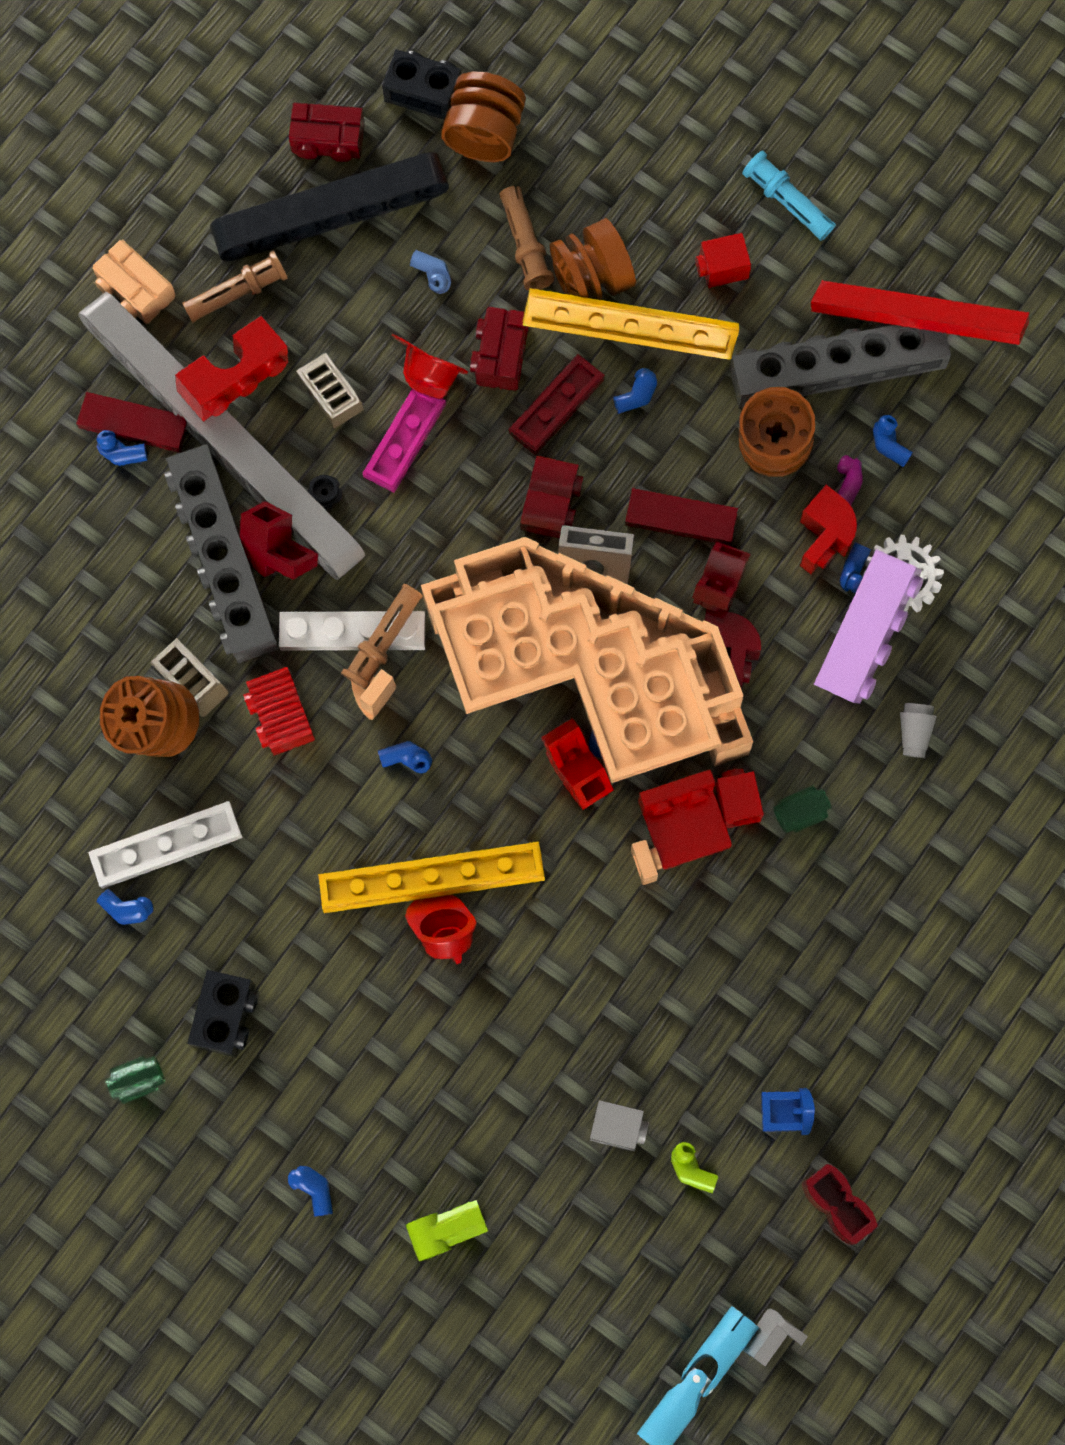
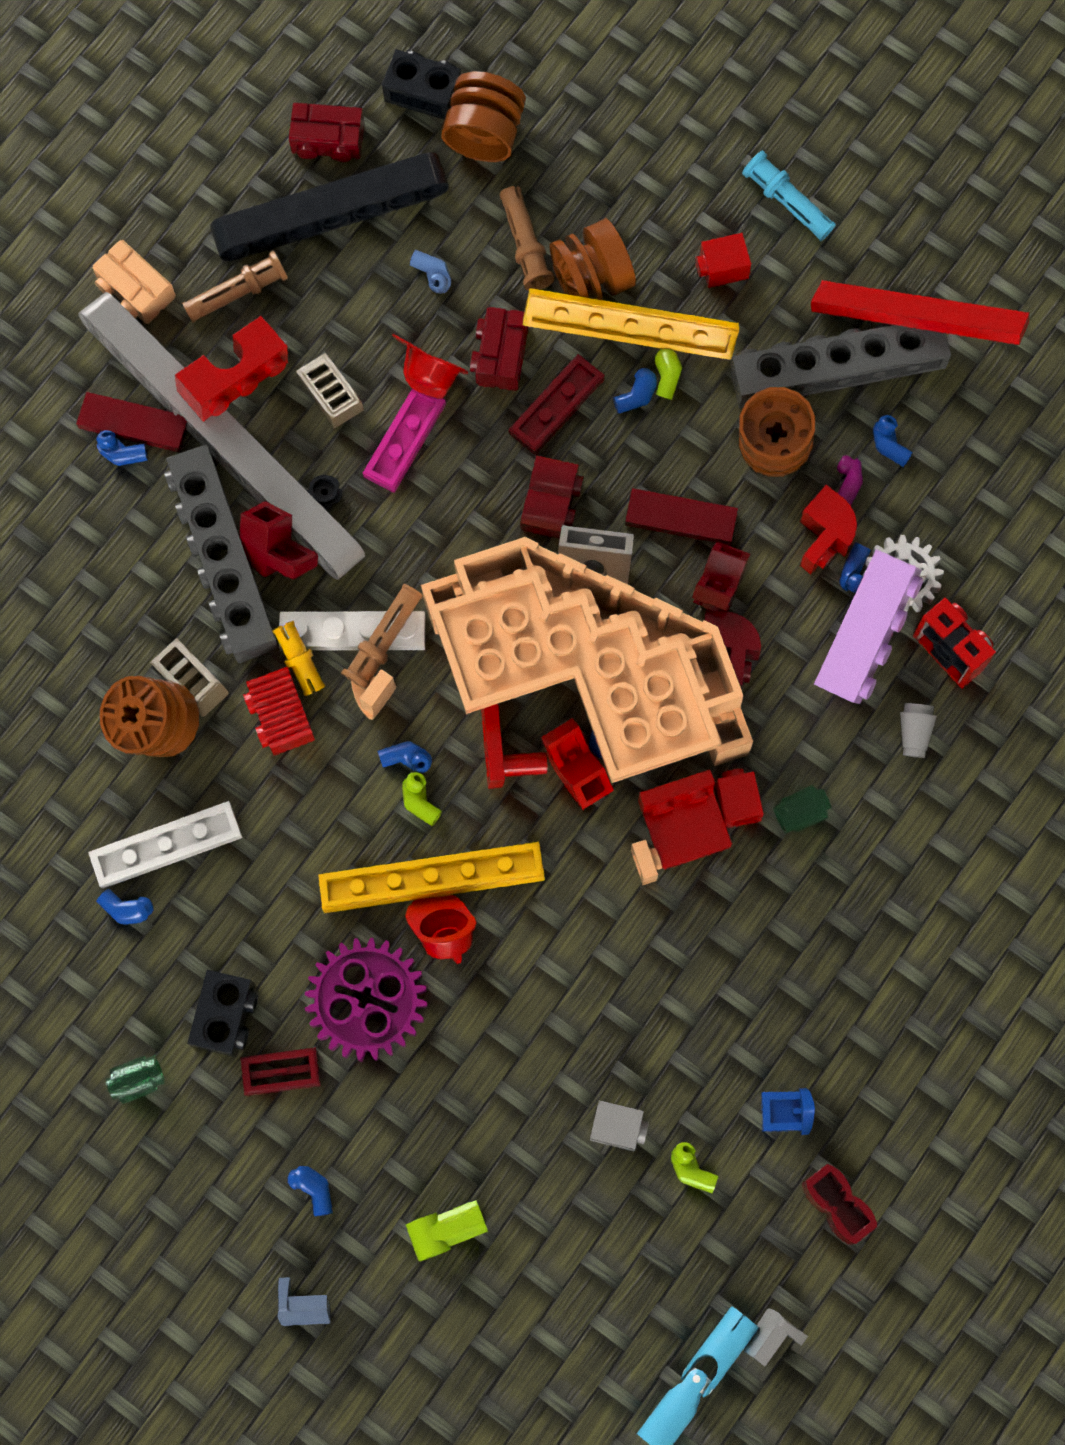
(298, 658): none -> yellow pin
(301, 1309): none -> sand blue tile
(313, 1067): none -> dark red tile
(378, 967): none -> magenta gear
(416, 801): none -> lime arm
(499, 765): none -> red piece
(669, 370): none -> lime arm
(953, 642): none -> red piece

